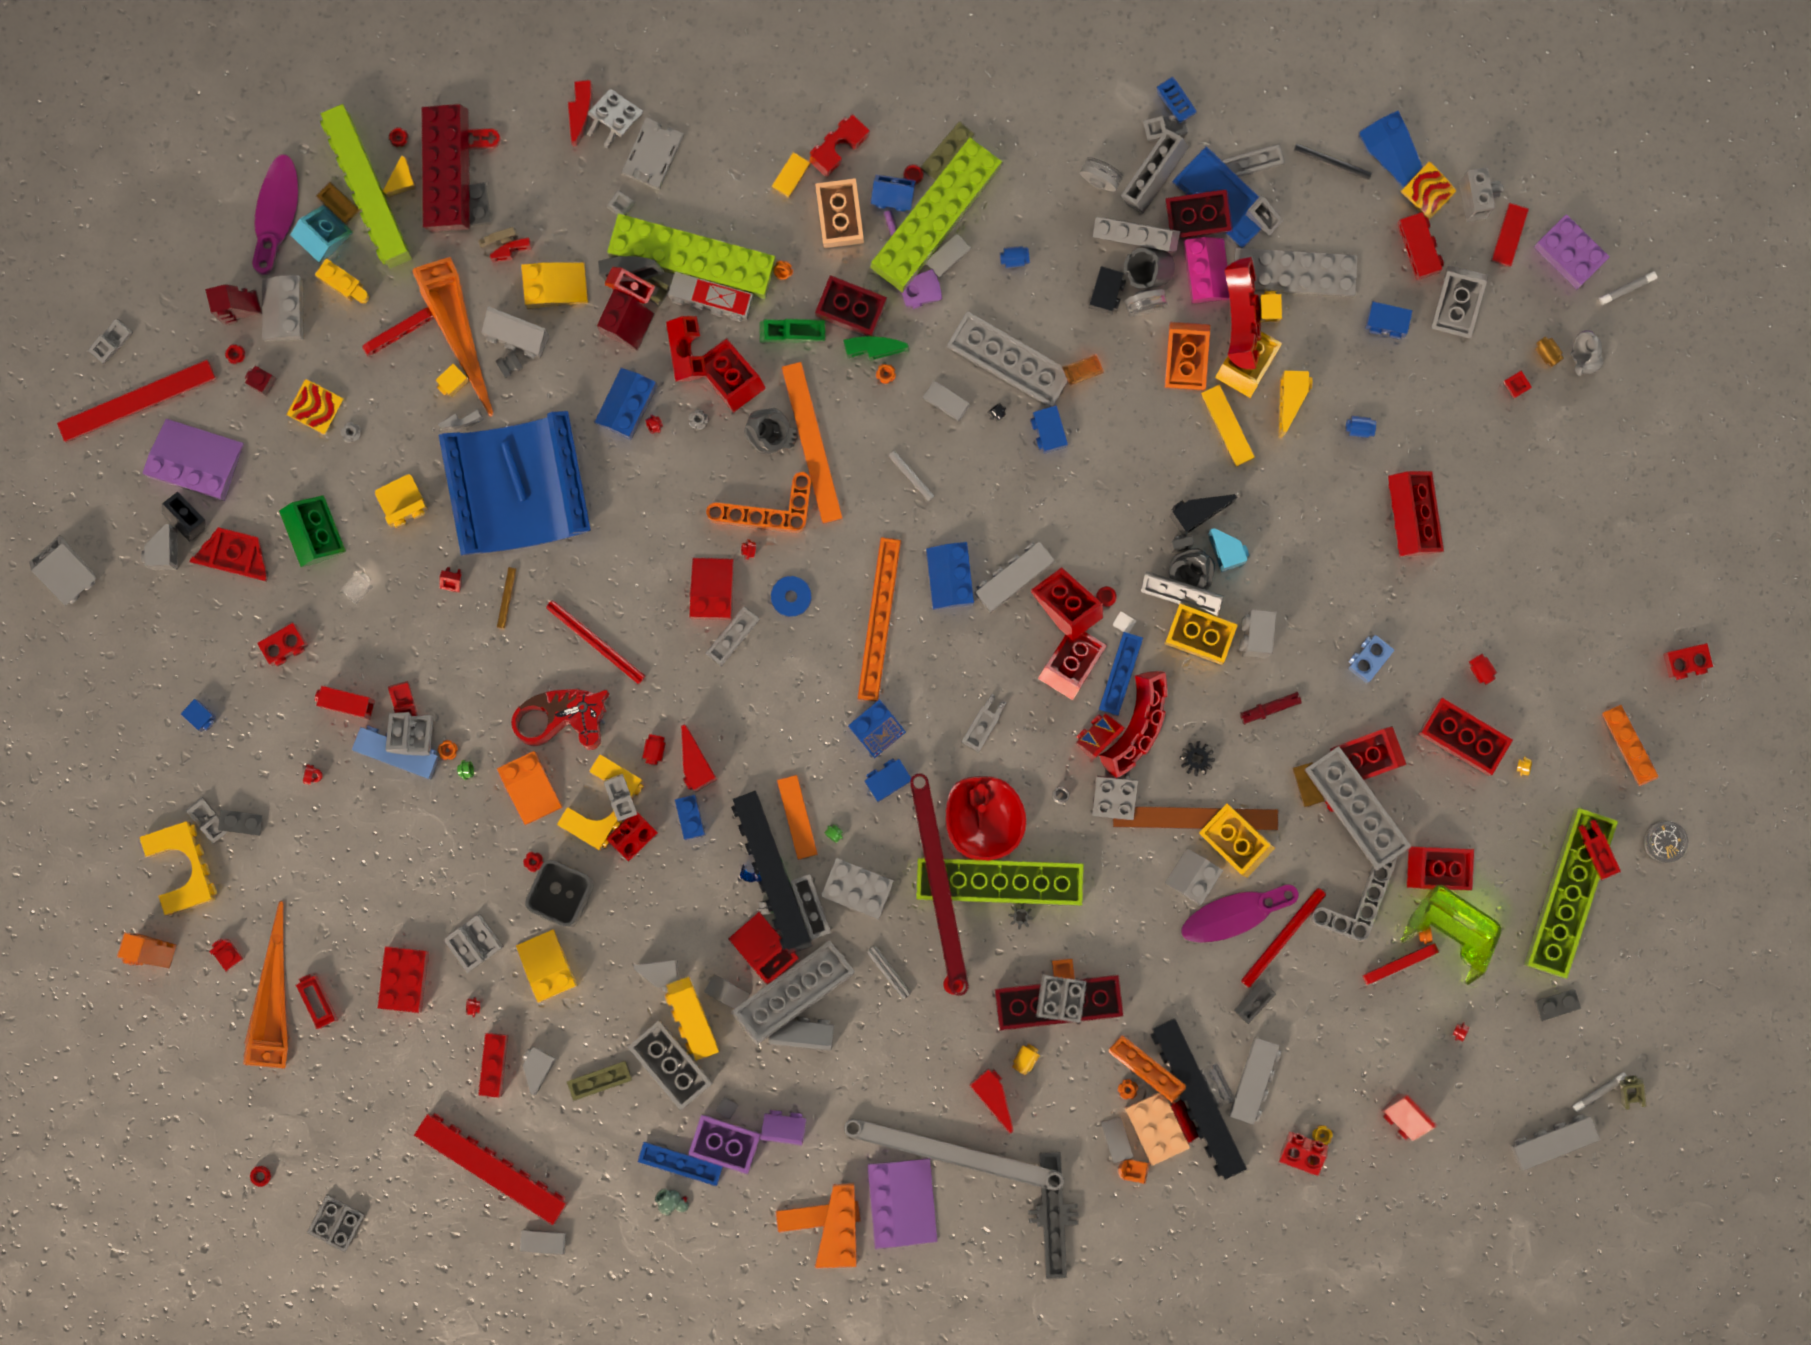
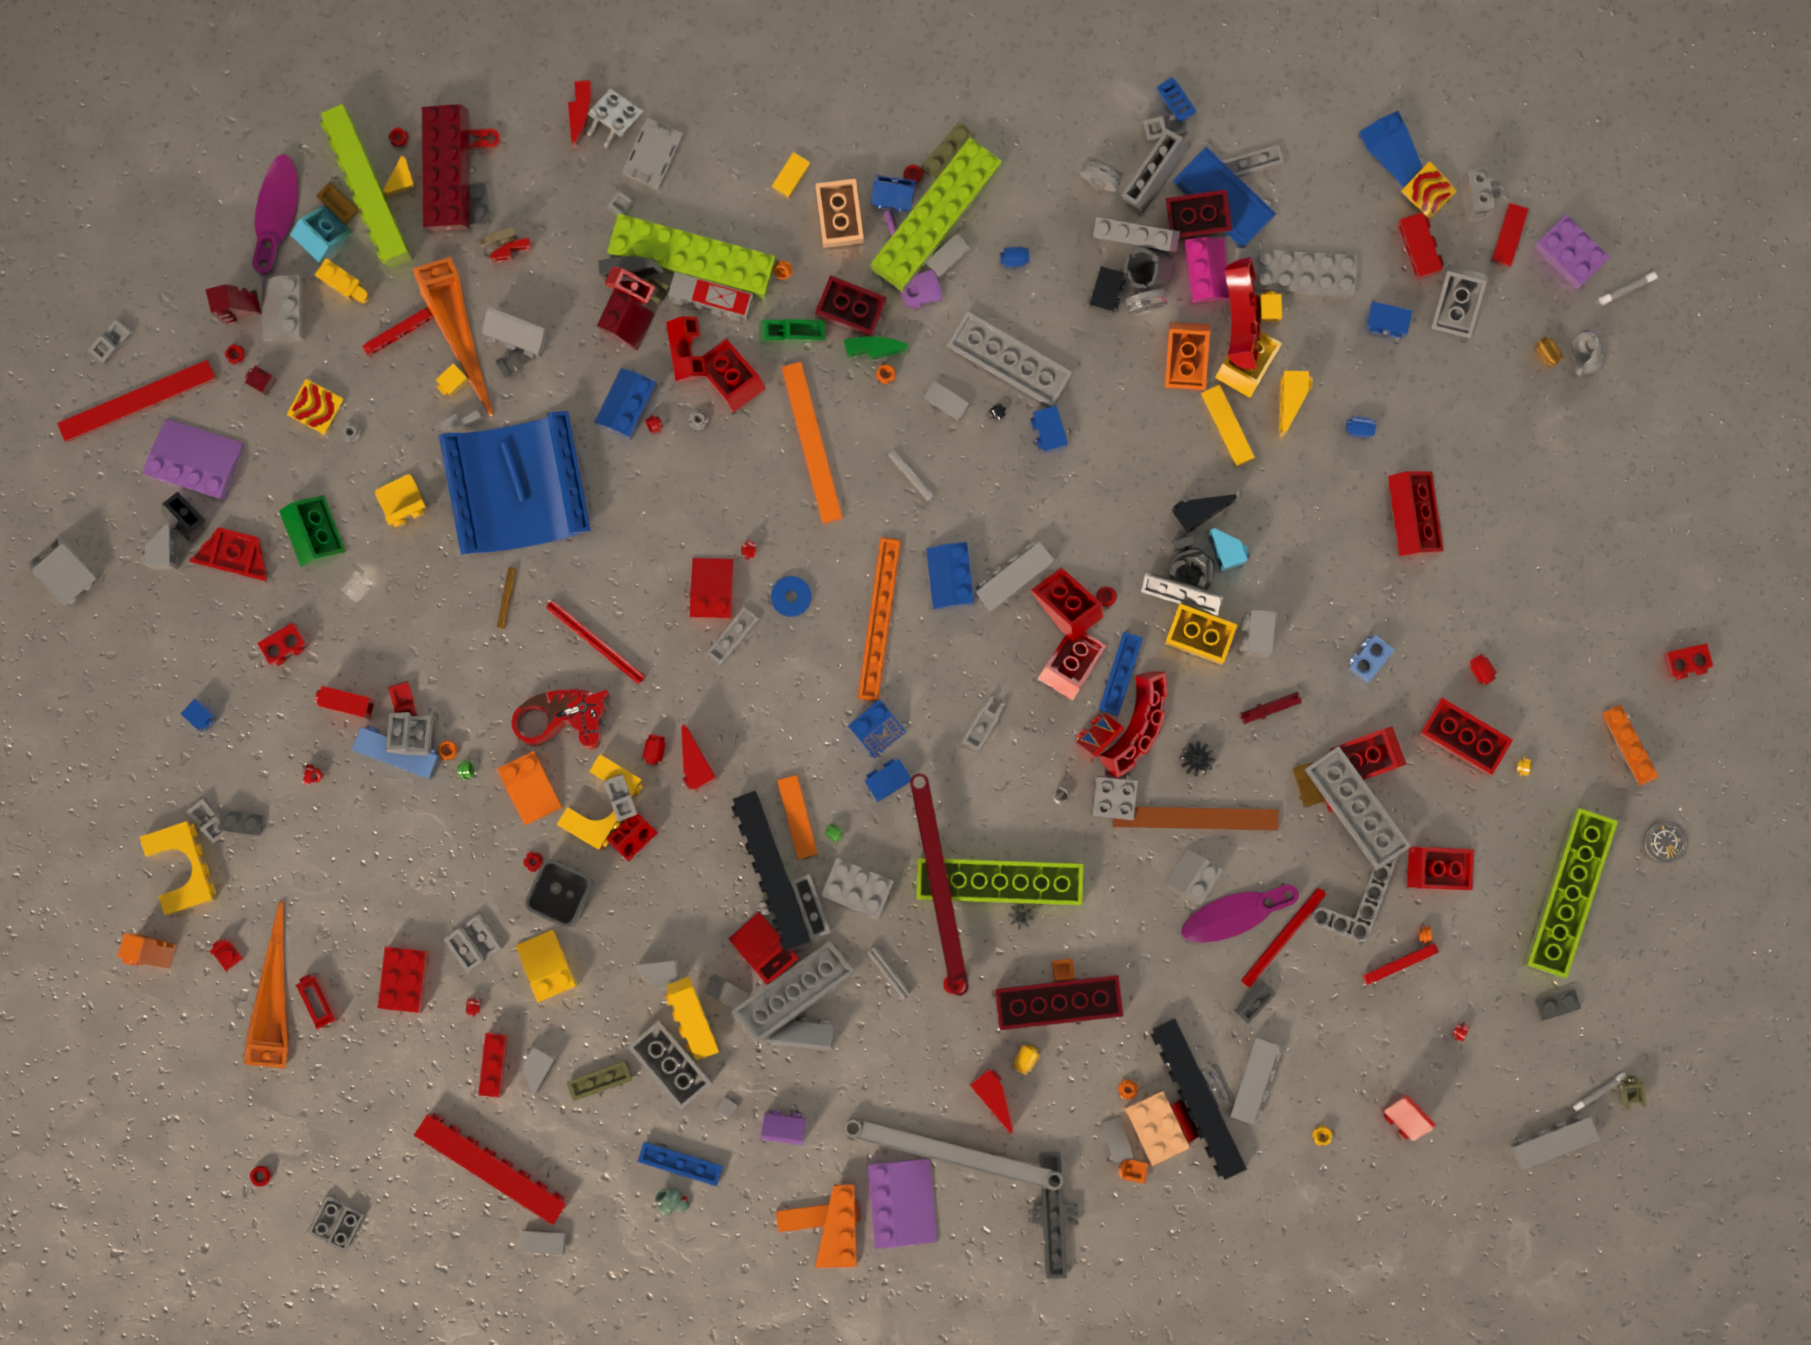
(450, 580): red tile -> none
(554, 284): yellow slope -> none
(690, 817): blue brick -> none
(724, 1144): medium lavender brick -> none
(749, 877): clear blue piece -> none
(767, 514): orange beam -> none
(769, 431): dark grey helmet -> none
(850, 132): red arch -> none
(985, 818): red piece -> none
(1061, 998): light grey slope -> none
(1083, 369): clear orange tile -> none
(1124, 622): white sticker -> none
(1147, 1068): orange tile -> none
(1237, 840): yellow slope -> none
(1264, 215): light grey slope -> none
(1302, 1156): red brick -> none
(1332, 161): black bar -> none
(1461, 922): clear neon green windscreen -> none
(1517, 384): red plate -> none
(1599, 851): red hinge -> none

